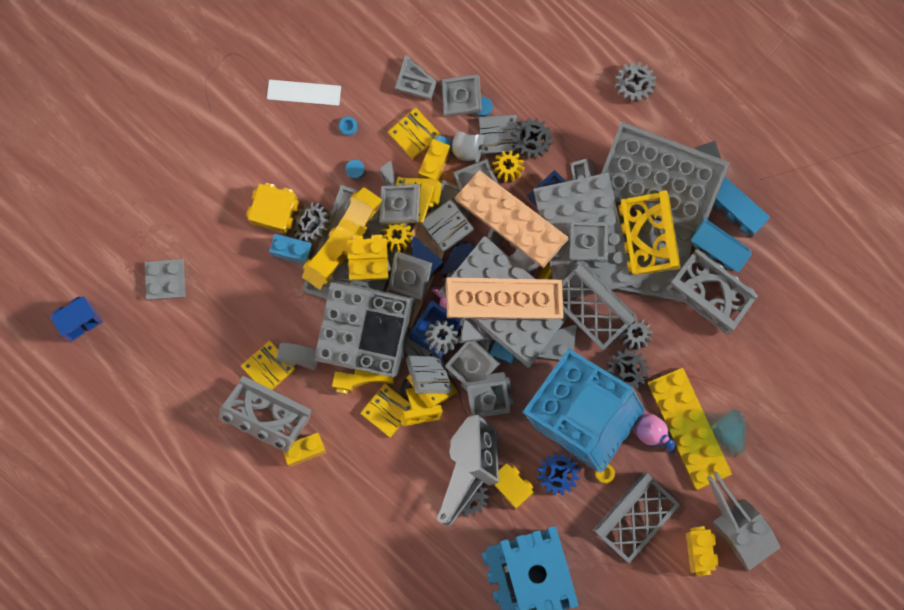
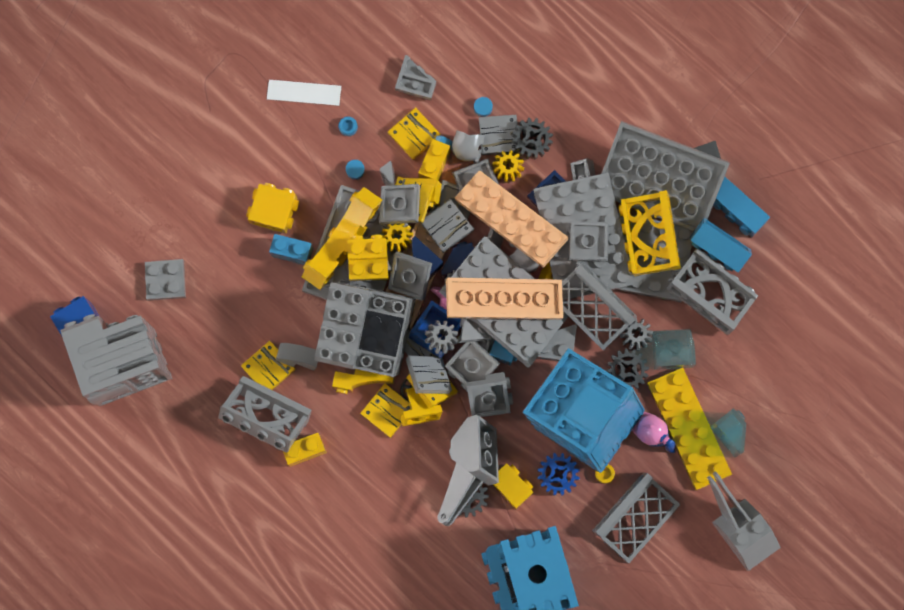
(114, 357): none -> light grey piece
(311, 223): dark grey gear -> none
(461, 95): light grey tile -> none
(628, 84): light grey gear -> none
(673, 349): none -> clear light blue slope
(700, 551): yellow brick -> none

